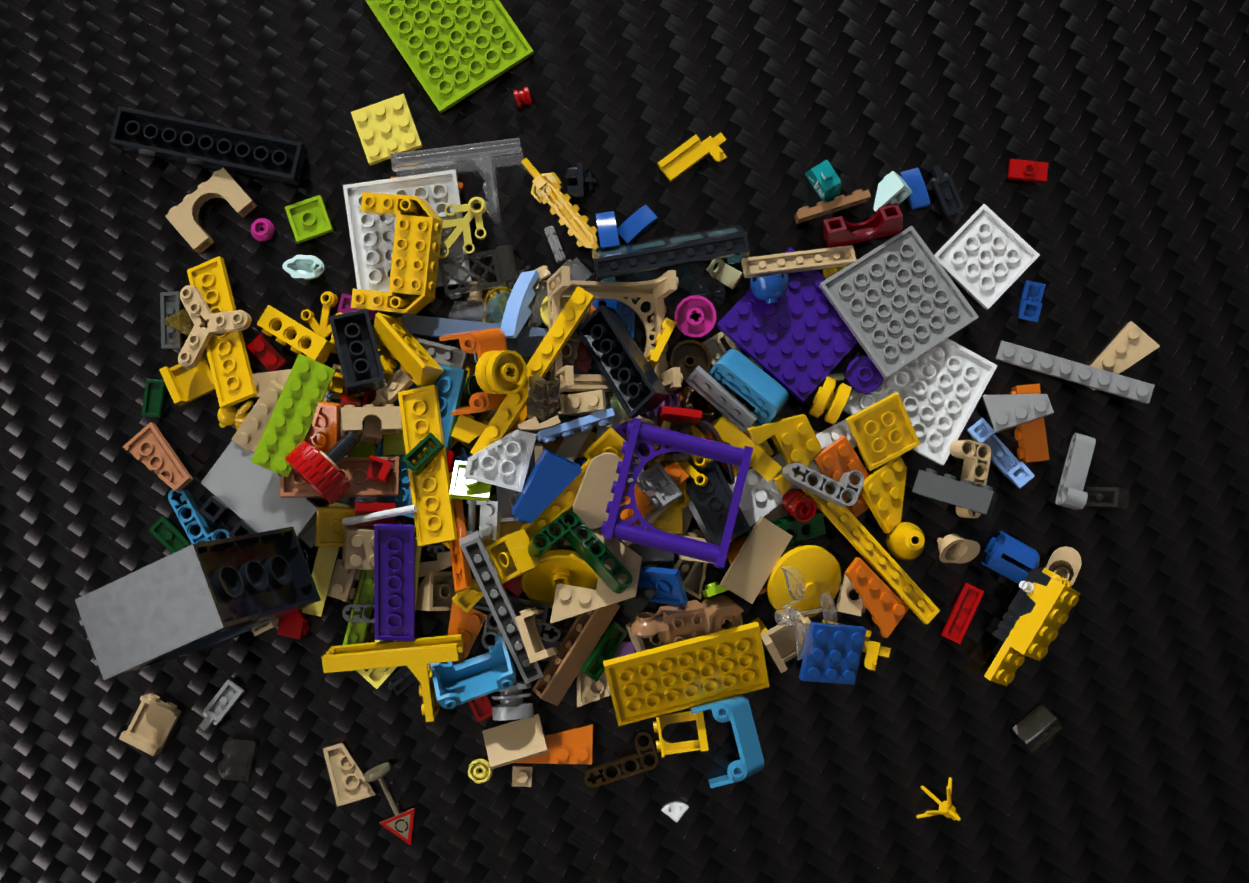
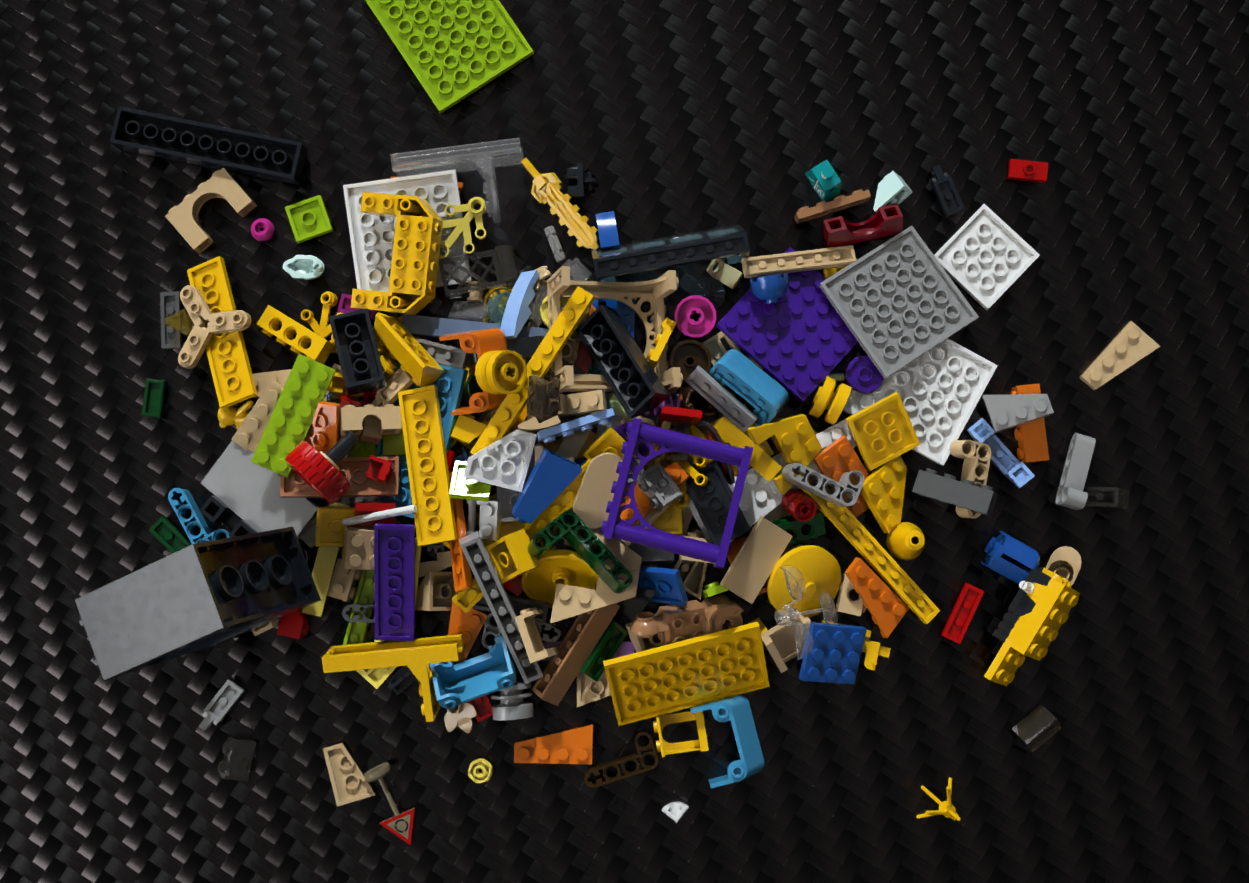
(151, 724): tan panel -> none
(158, 456): nougat wing -> none
(188, 384): yellow panel -> none
(266, 353): red plate -> none
(386, 129): light yellow plate -> none
(418, 449): dark green slope -> none
(460, 717): none -> tan plate
(515, 741): tan tile -> none
(522, 97): red wheel -> none
(522, 776): tan plate -> none
(637, 223): blue slope -> none
(691, 153): yellow piece -> none
(915, 182): blue slope -> none
(956, 549): tan piece -> none
(1031, 301): blue slope -> none
(1075, 372): light grey plate -> none

